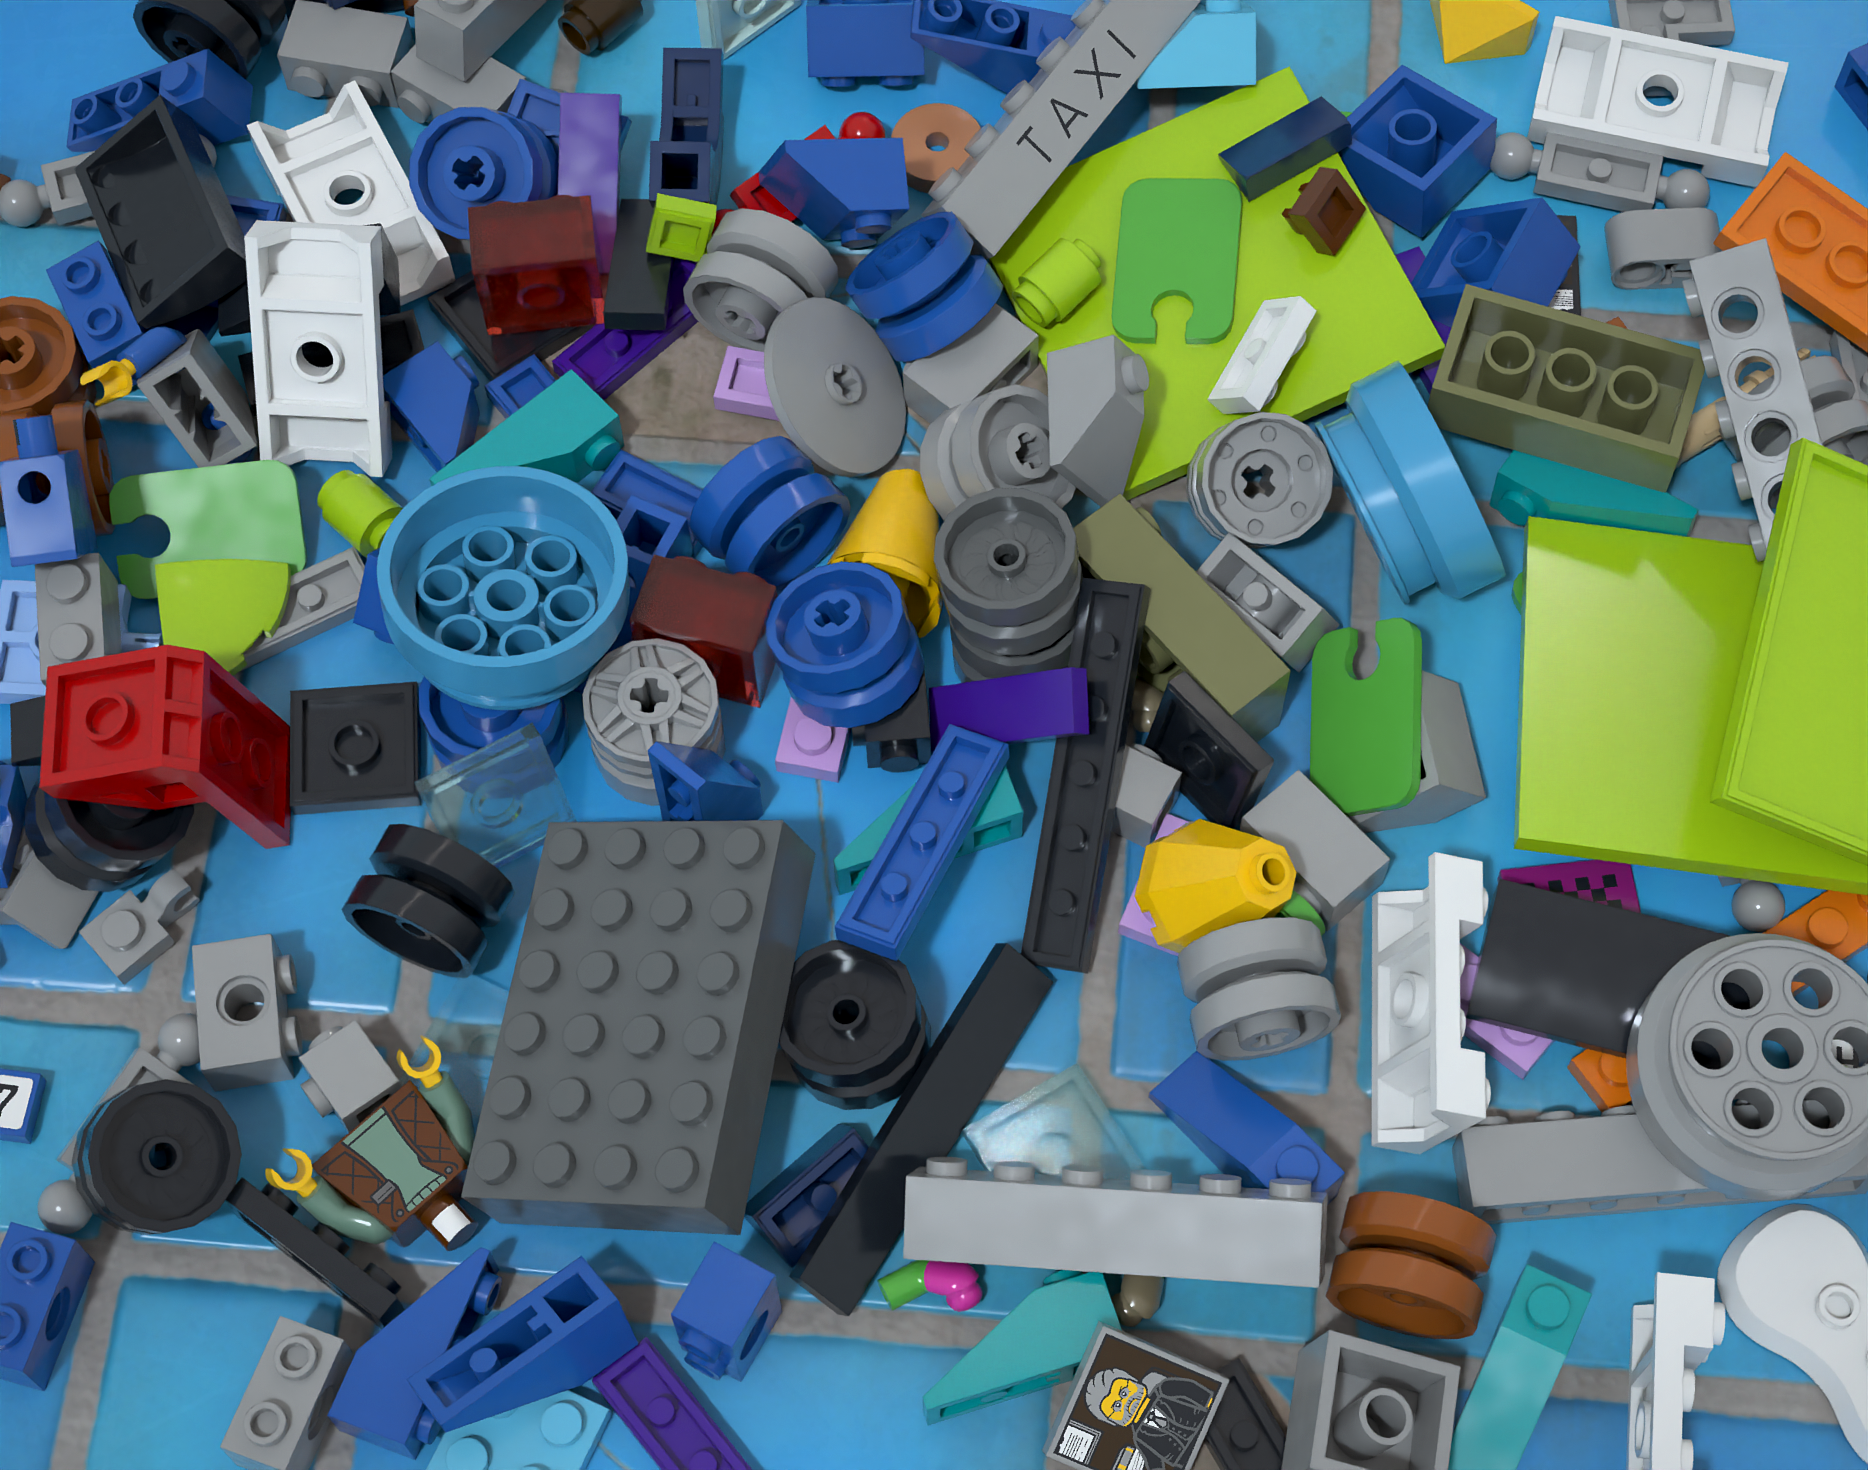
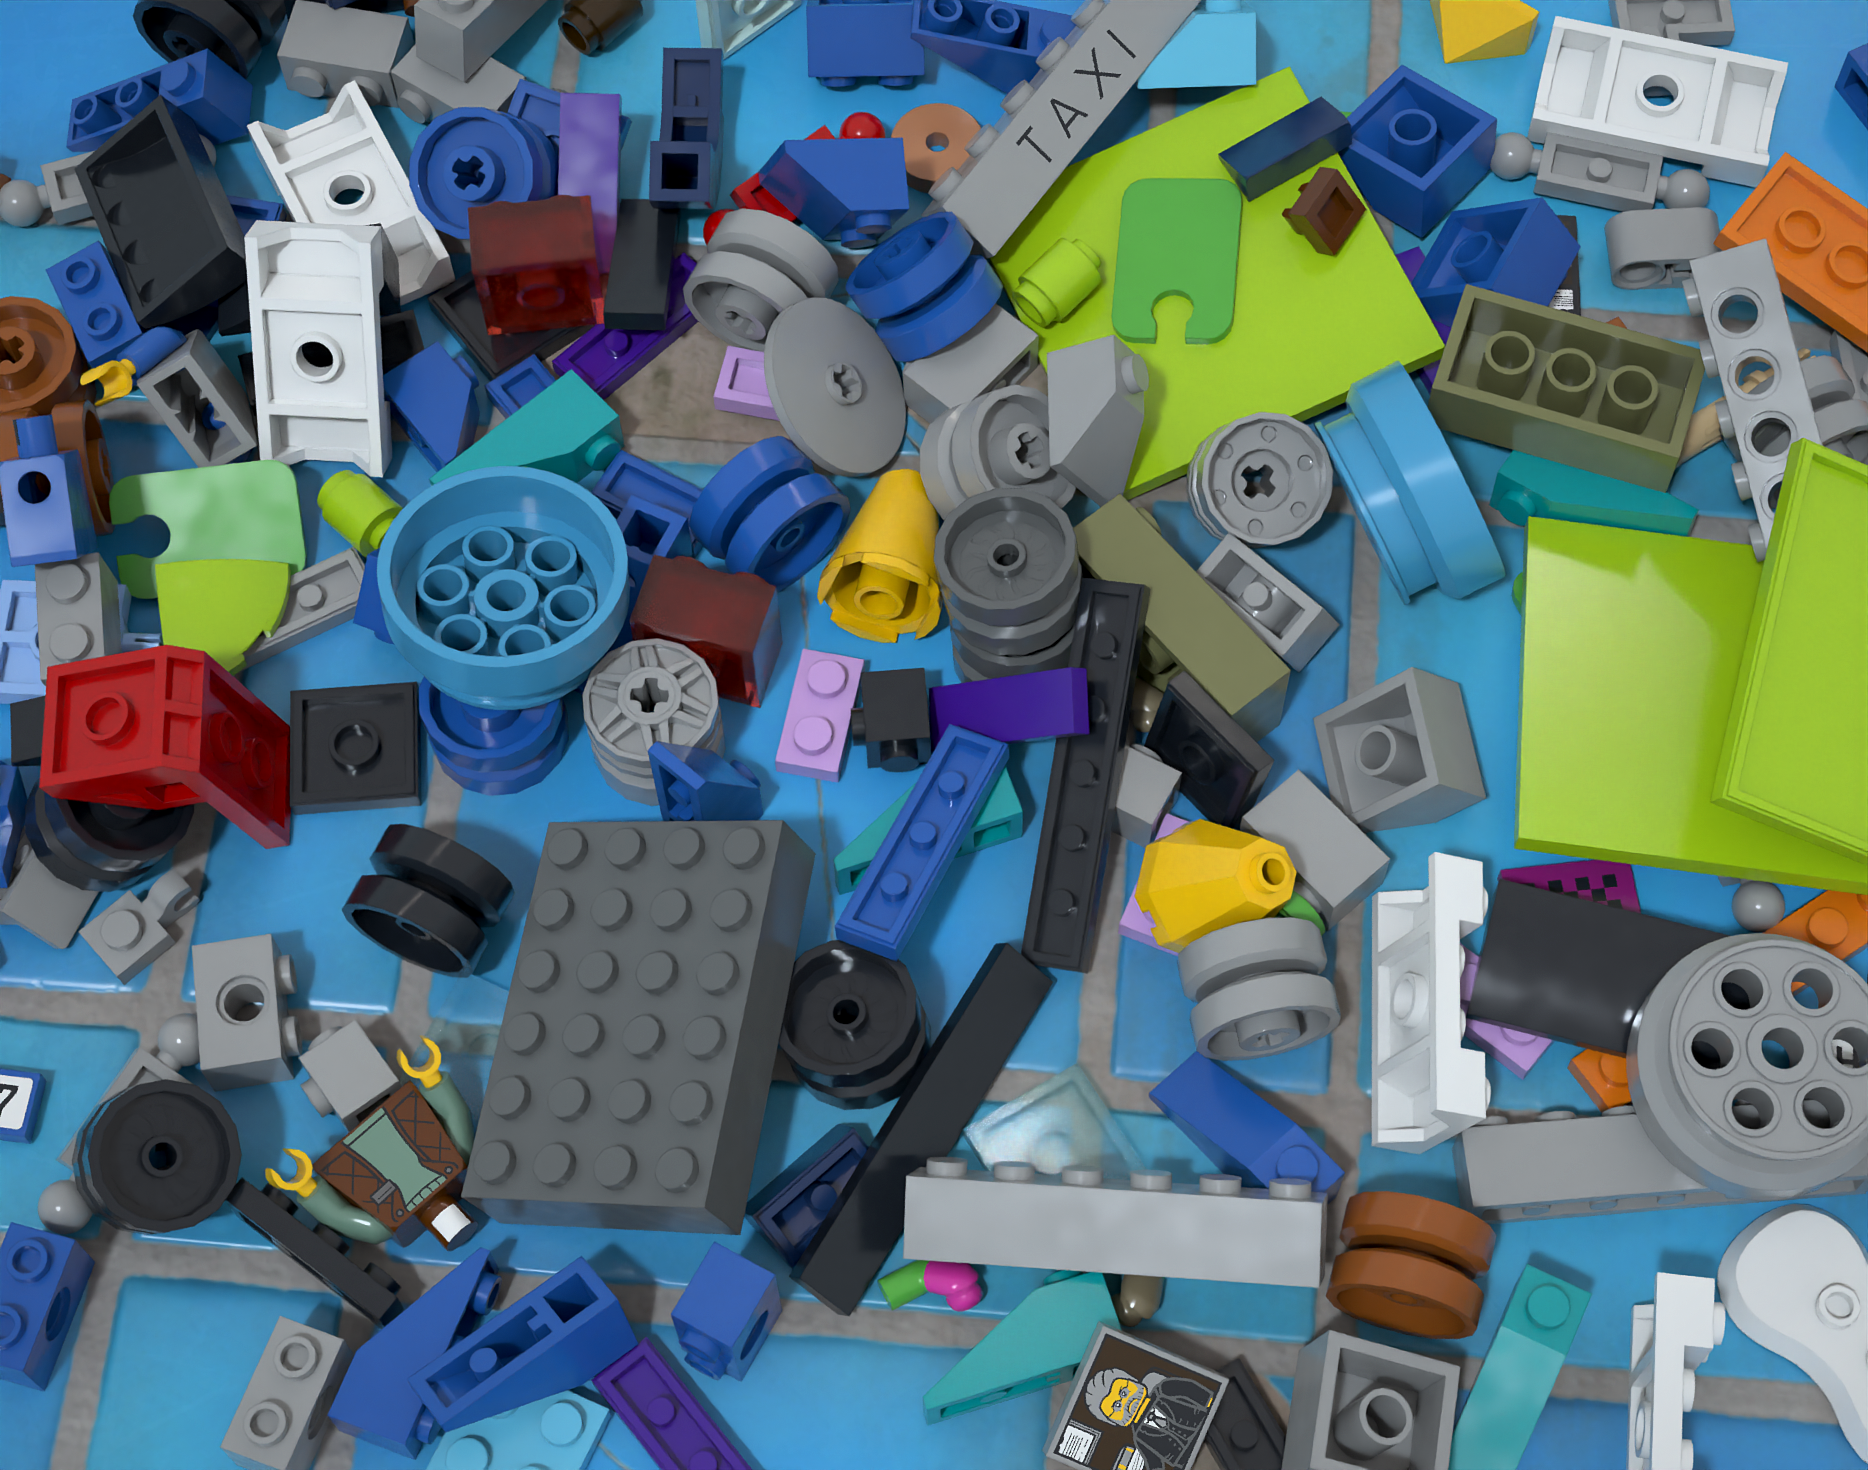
(498, 797): clear light blue tile -> none
(680, 227): lime tile -> none
(845, 644): blue wheel -> none
(1262, 355): white plate -> none
(1370, 728): bright green piece -> none

